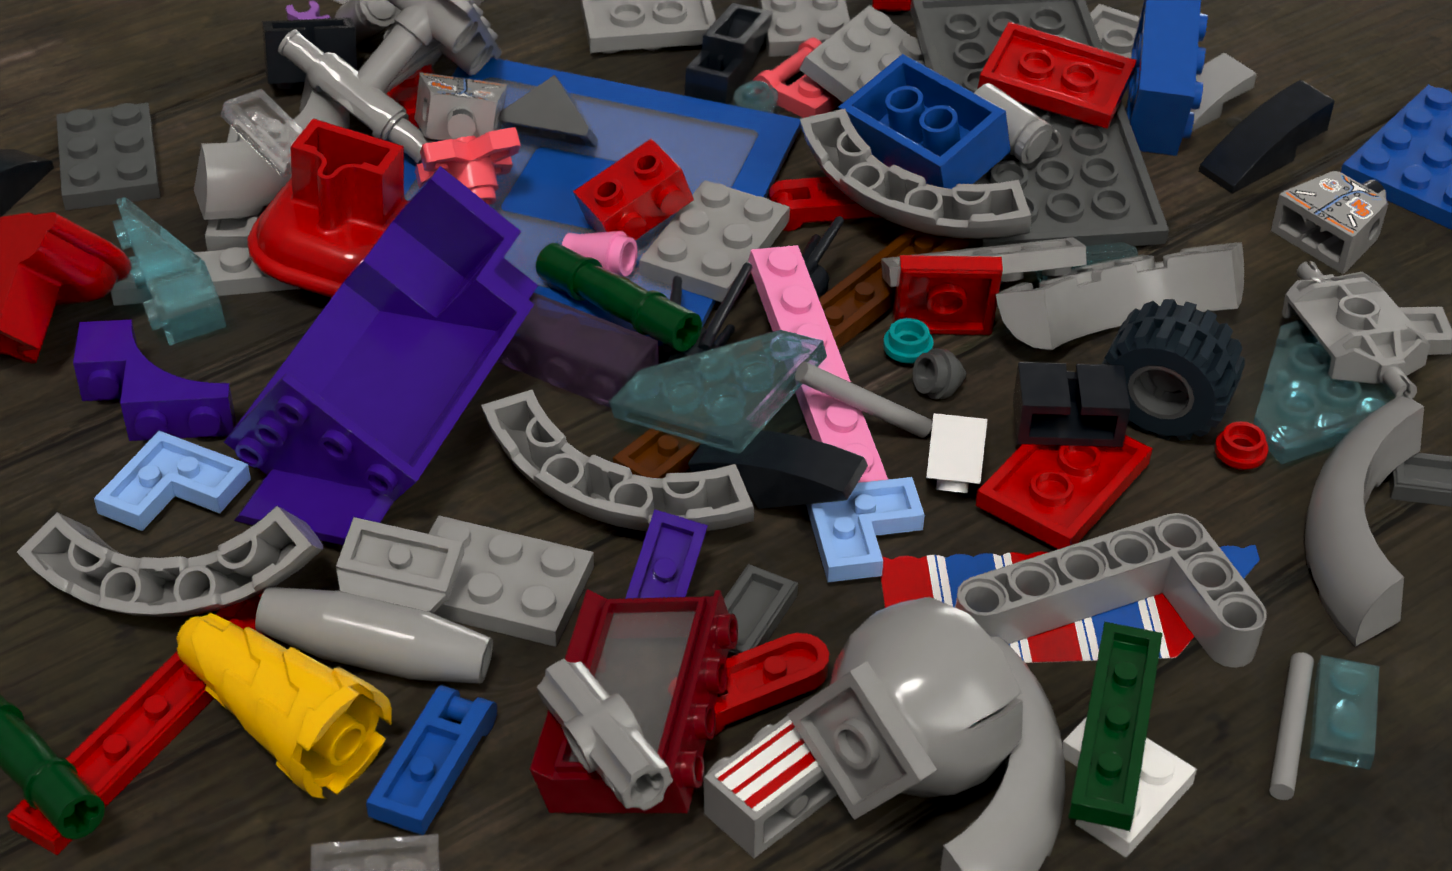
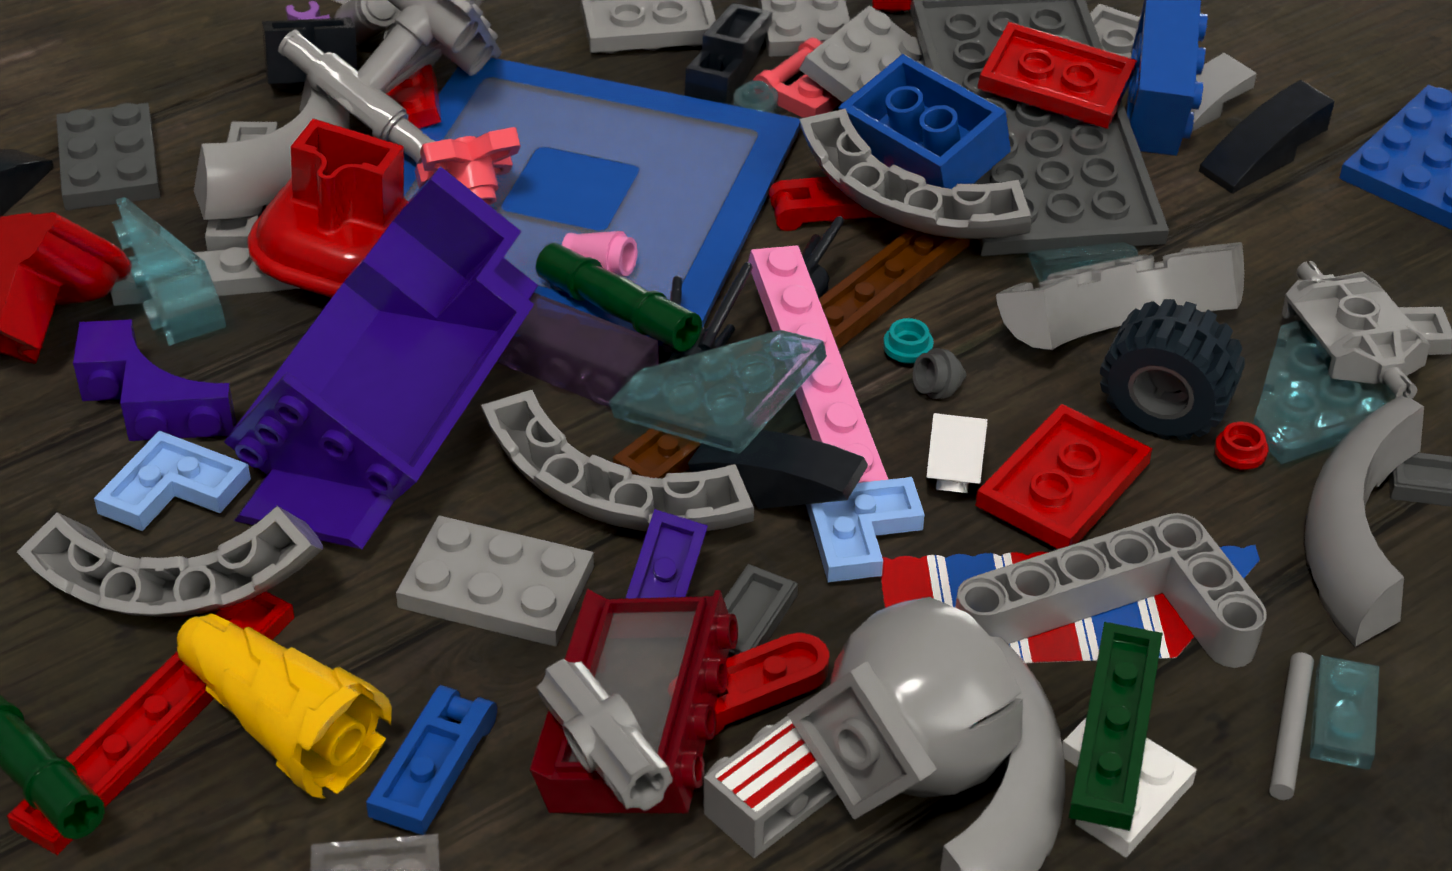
(263, 127): clear plate -> none
(384, 609): light grey plate -> none
(458, 106): light grey torso -> none
(549, 114): dark grey slope -> none
(635, 192): red brick -> none
(713, 239): light grey plate -> none
(863, 399): light grey bar -> none
(949, 292): red tile -> none
(1026, 130): light grey piece -> none
(1051, 256): light grey plate -> none
(1070, 406): black piece -> none
(1332, 218): light grey torso -> none

